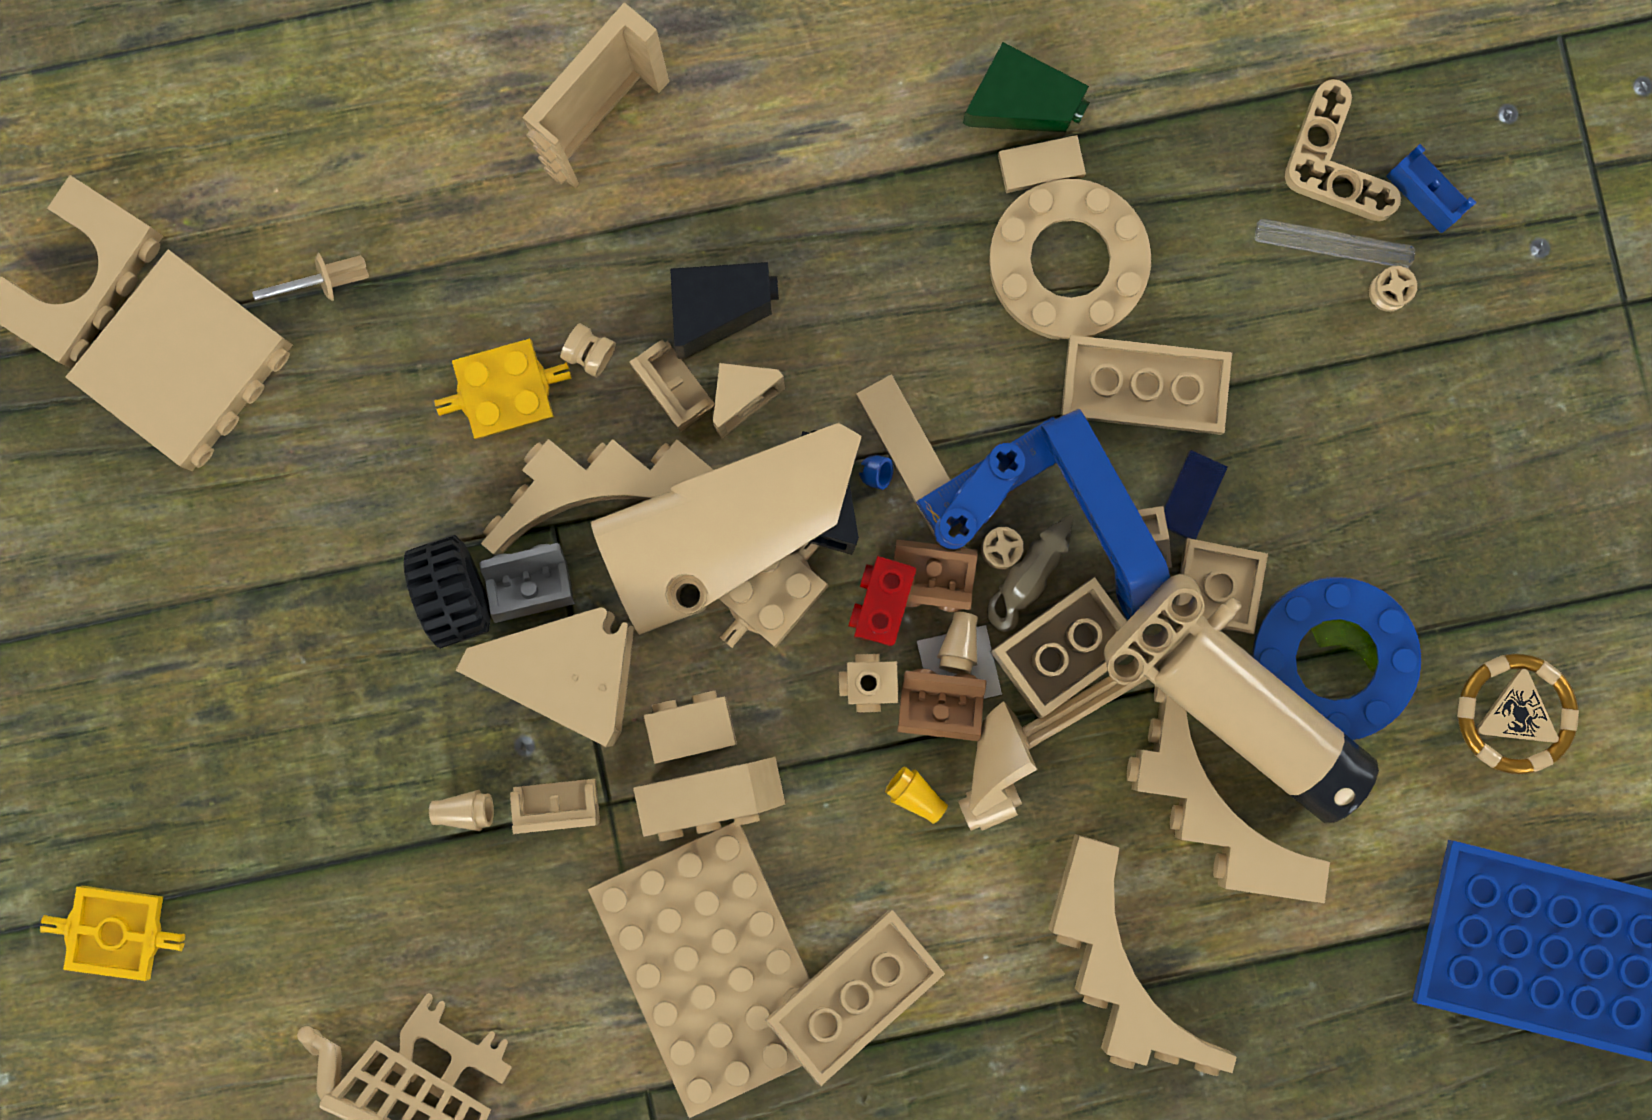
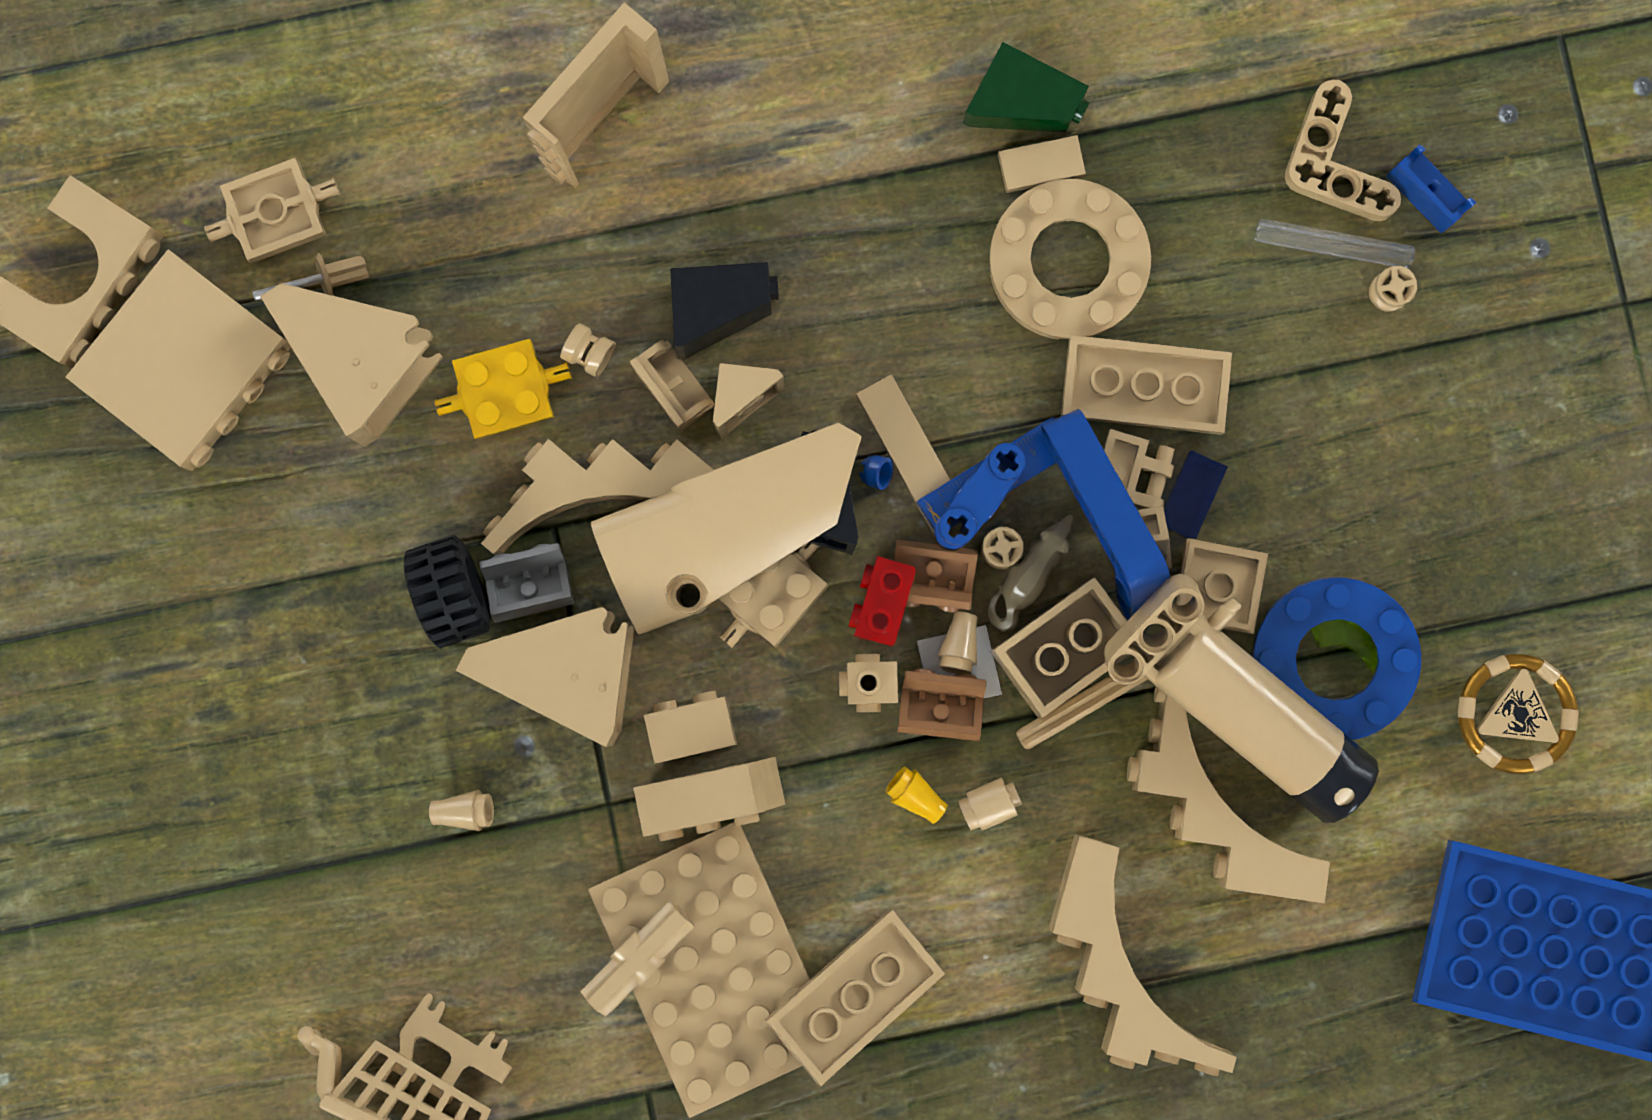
(112, 933): yellow plate -> none
(272, 210): none -> tan plate
(356, 354): none -> tan ladder
(554, 806): tan hinge -> none
(637, 958): none -> tan piece
(999, 759): tan slope -> none
(1129, 458): none -> tan plate

